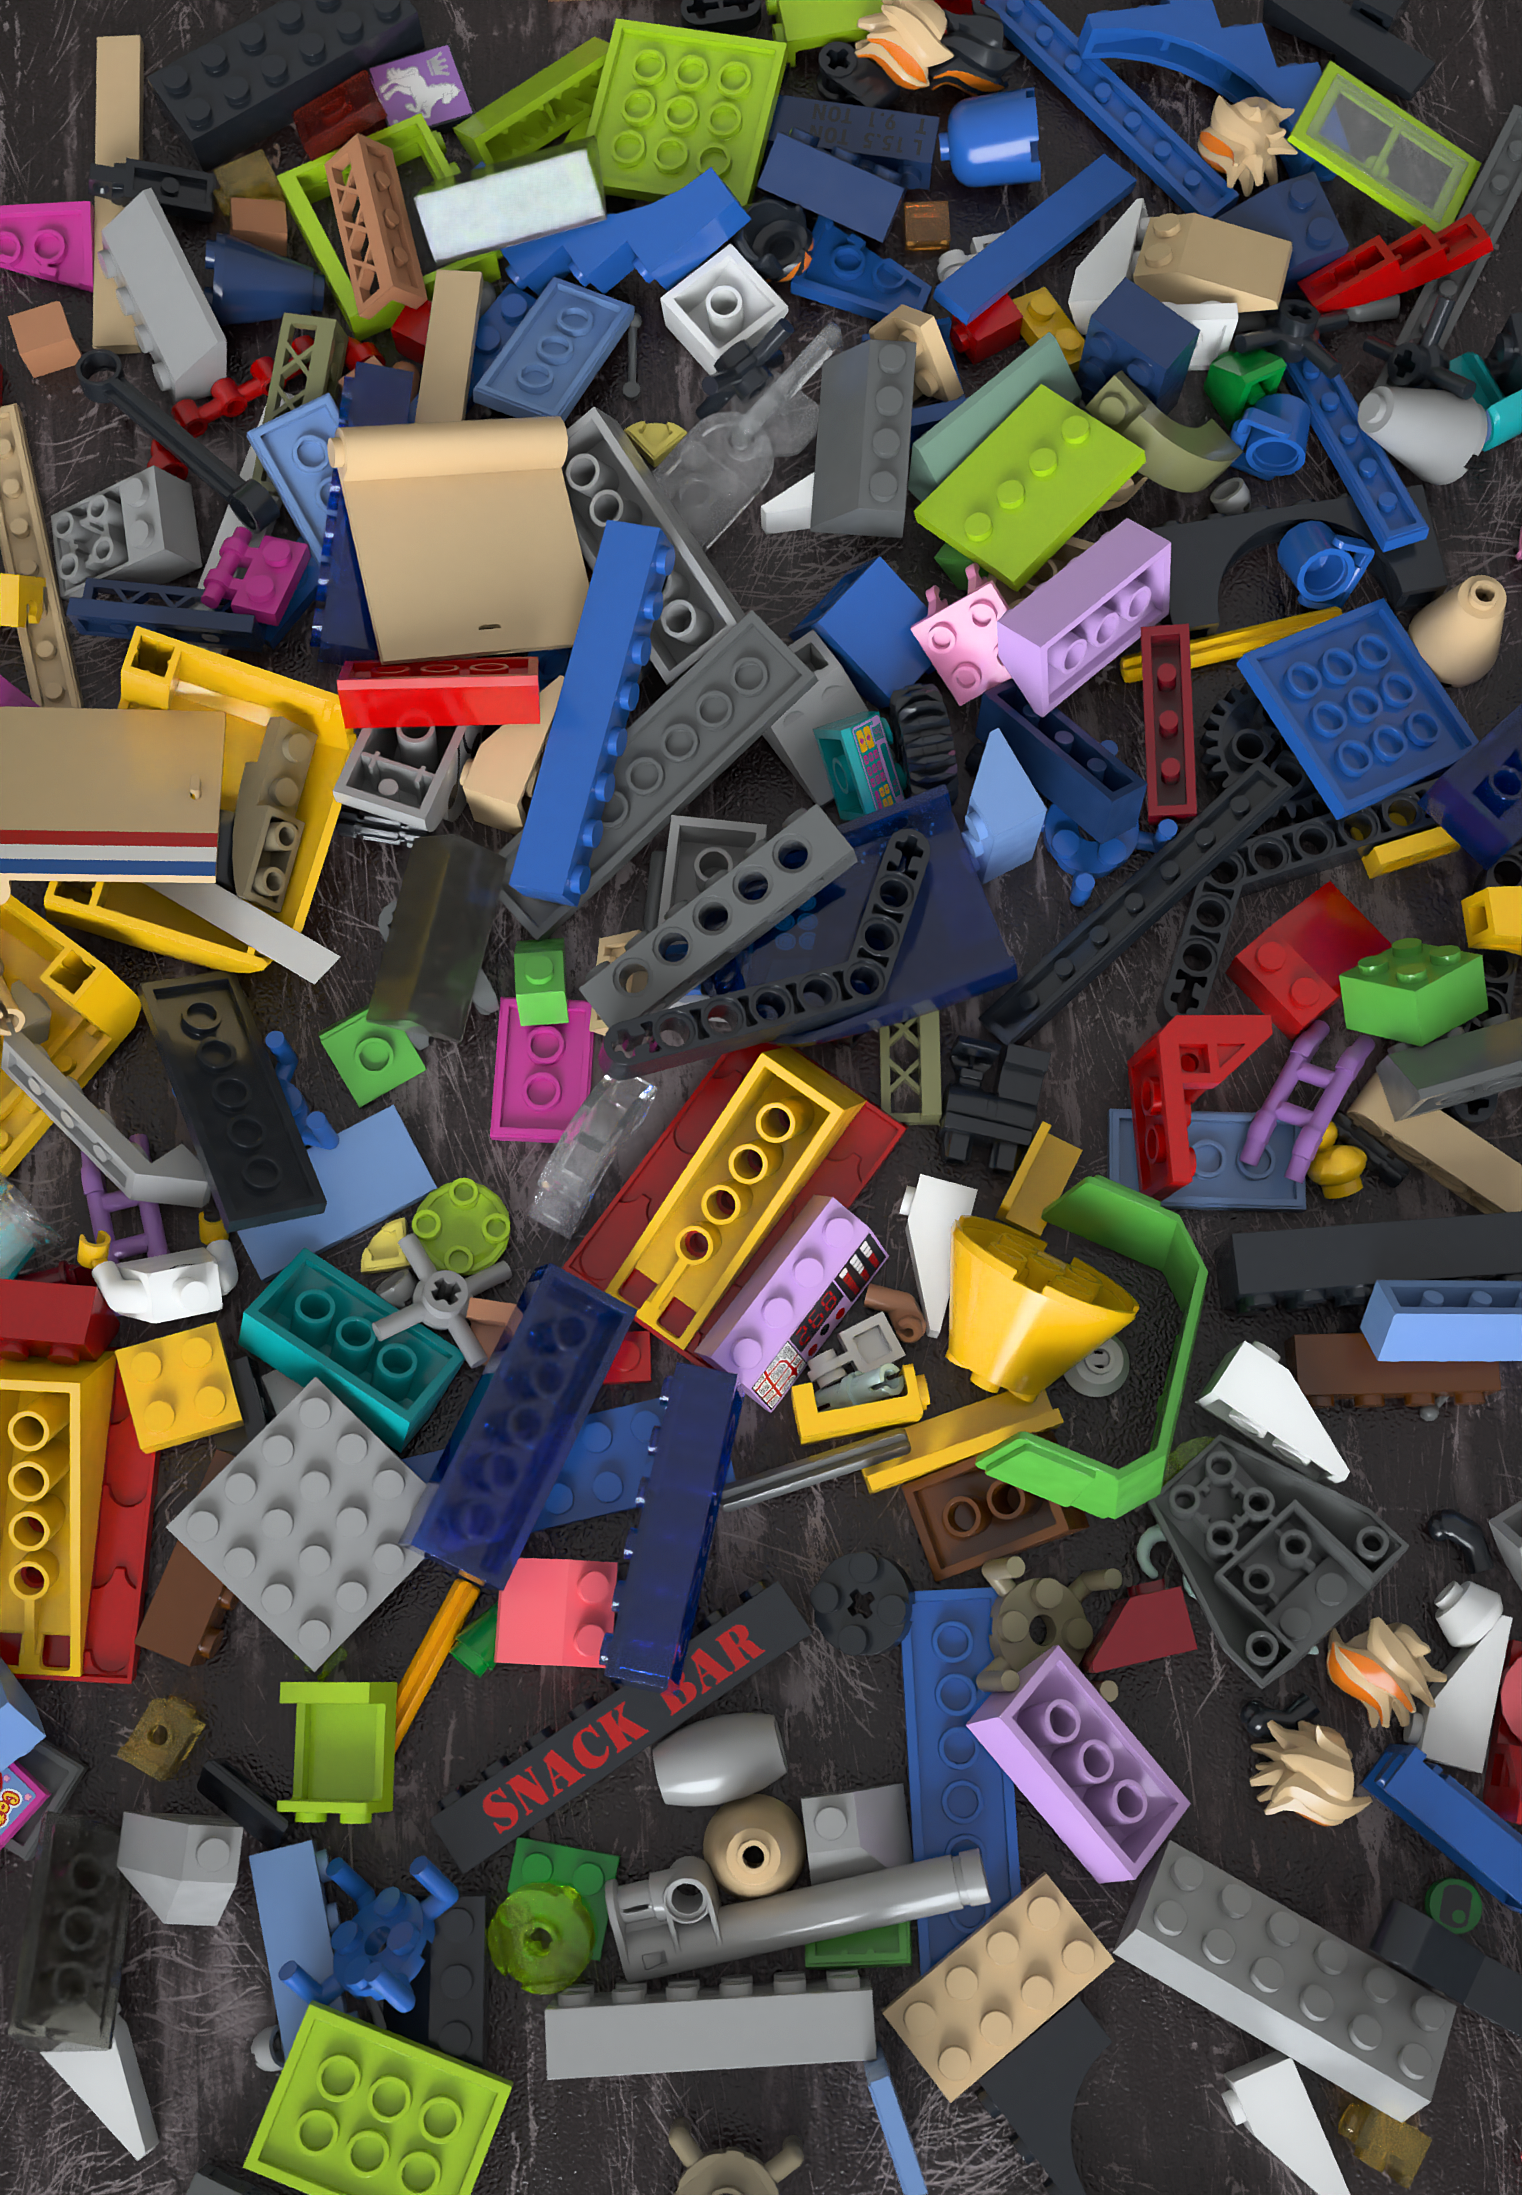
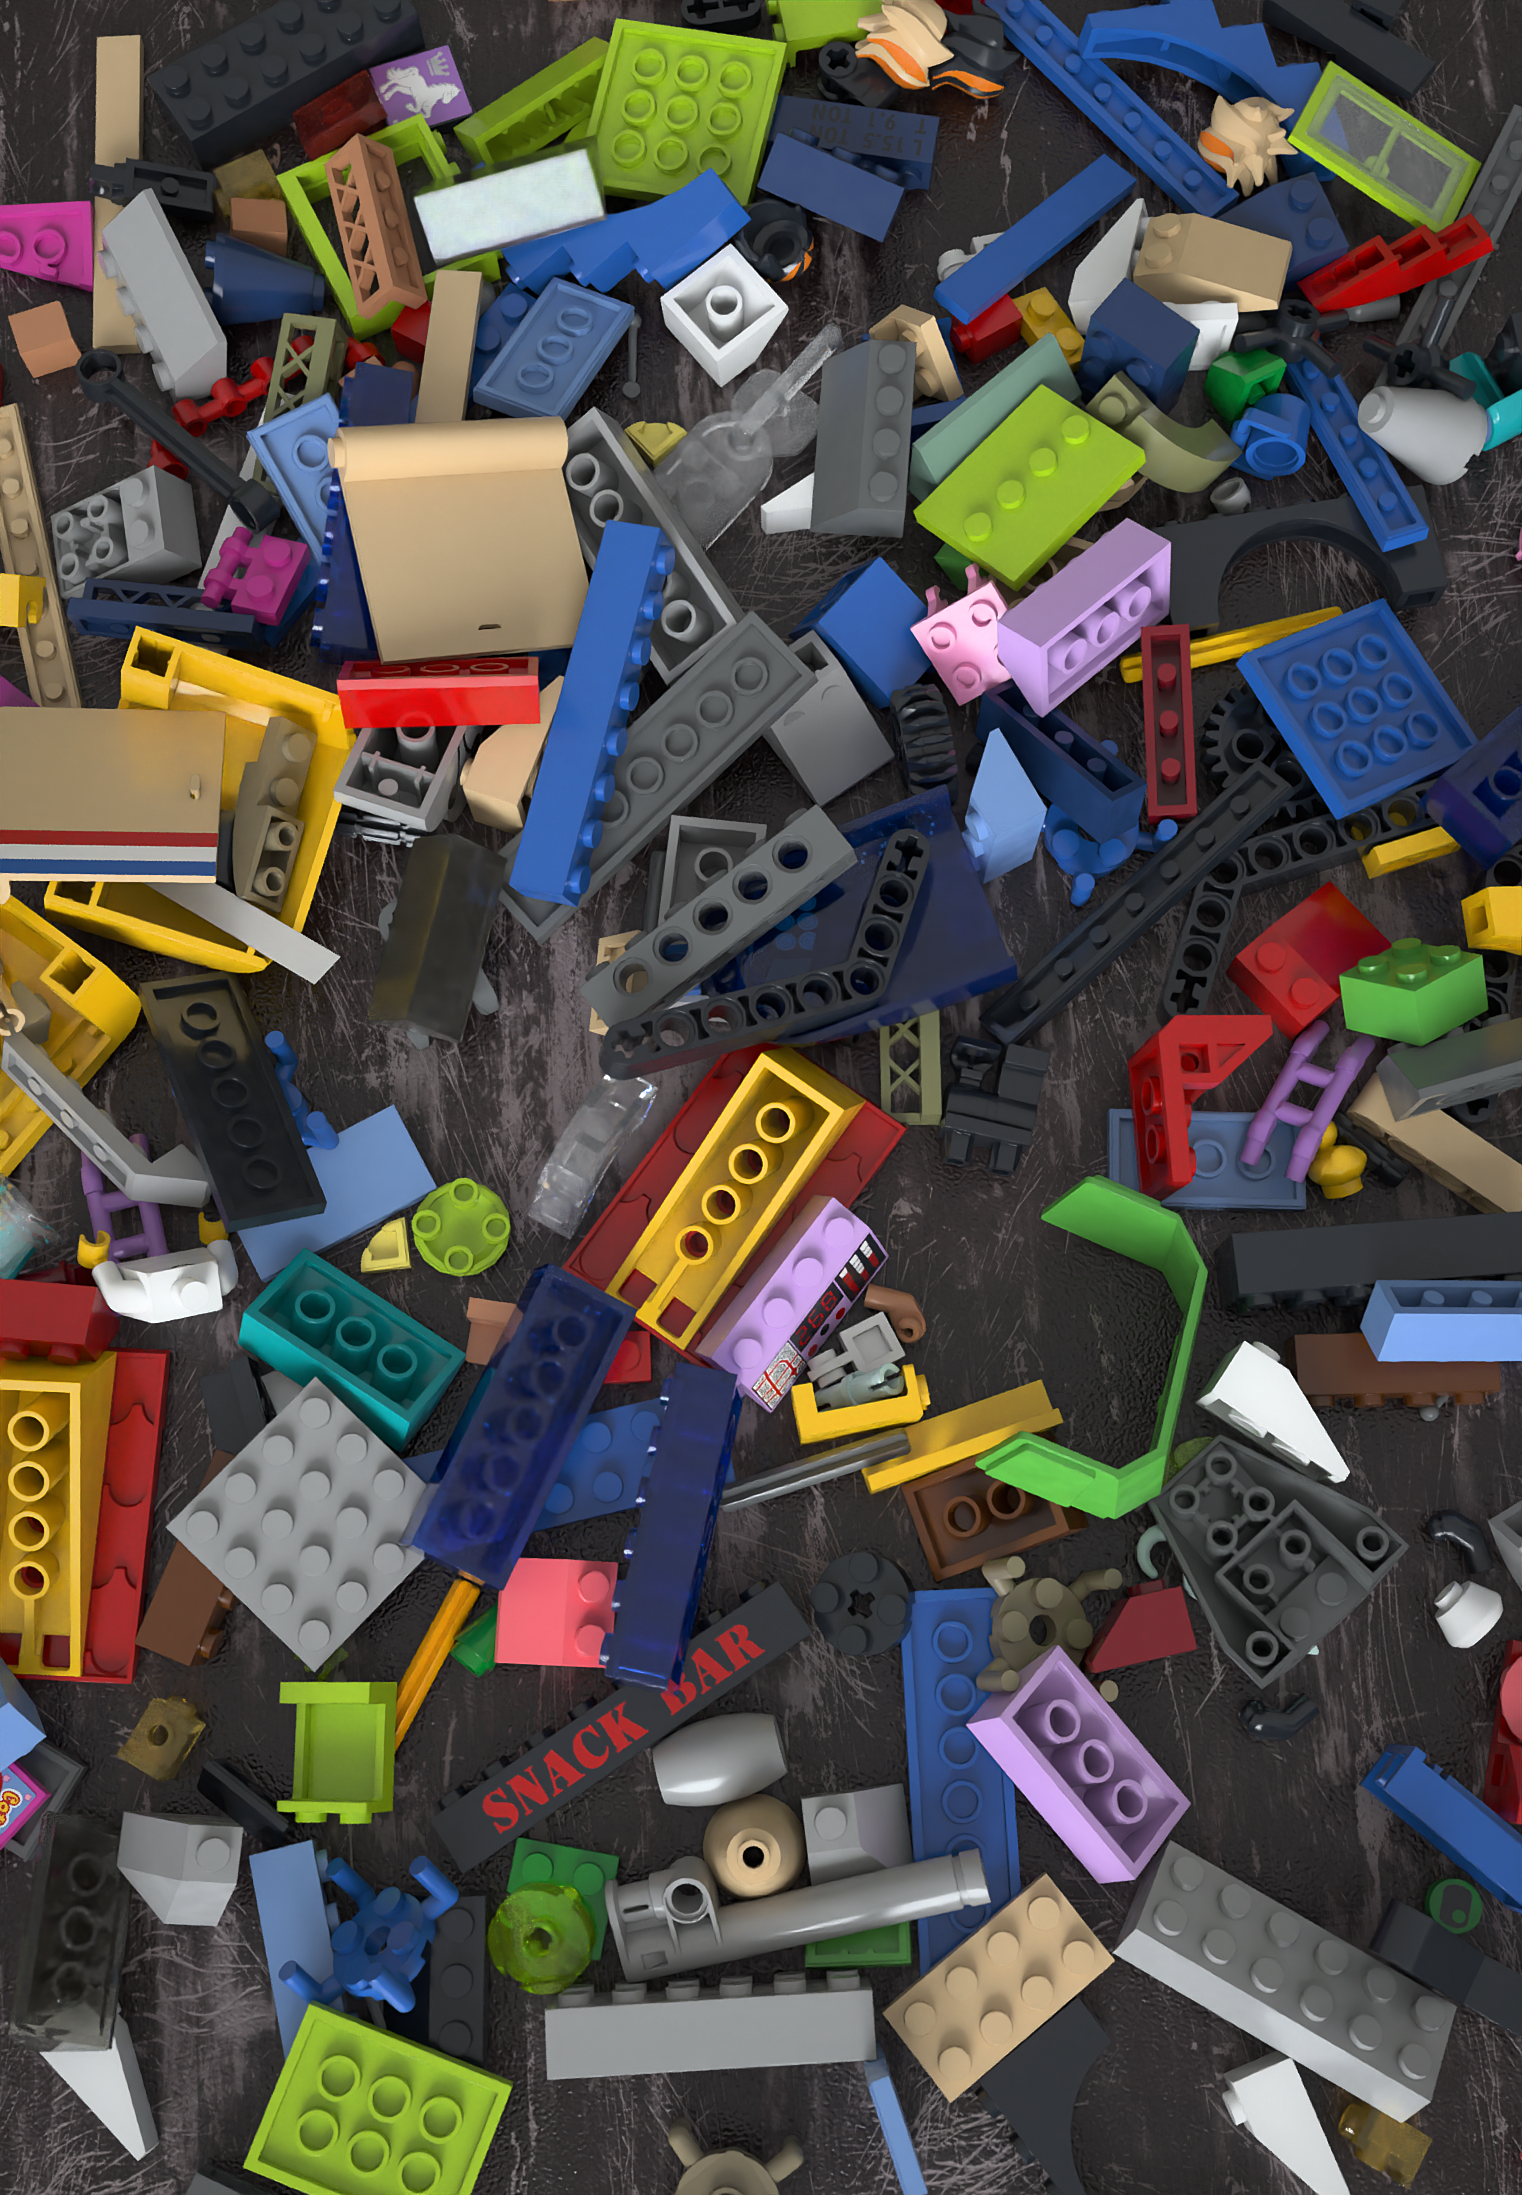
(179, 1388): yellow brick -> none
(262, 2046): light grey hinge -> none
(370, 1055): bright green piece -> none
(397, 1288): light grey hinge -> none
(439, 1314): light grey bar -> none
(540, 1074): dark pink tile -> none
(541, 982): bright green slope -> none
(744, 370): black bar -> none
(855, 278): blue wing -> none
(860, 764): teal slope -> none
(926, 225): clear orange tile -> none
(928, 1231): white slope -> none
(993, 139): blue cylinder -> none
(1022, 1312): yellow cone -> none
(1038, 1181): yellow panel -> none
(1101, 1381): white cone -> none
(1308, 1774): tan hair -> none
(1322, 565): blue piece -> none
(1383, 1670): tan hair -> none
(1461, 631): tan cone -> none
(1461, 1722): white slope -> none

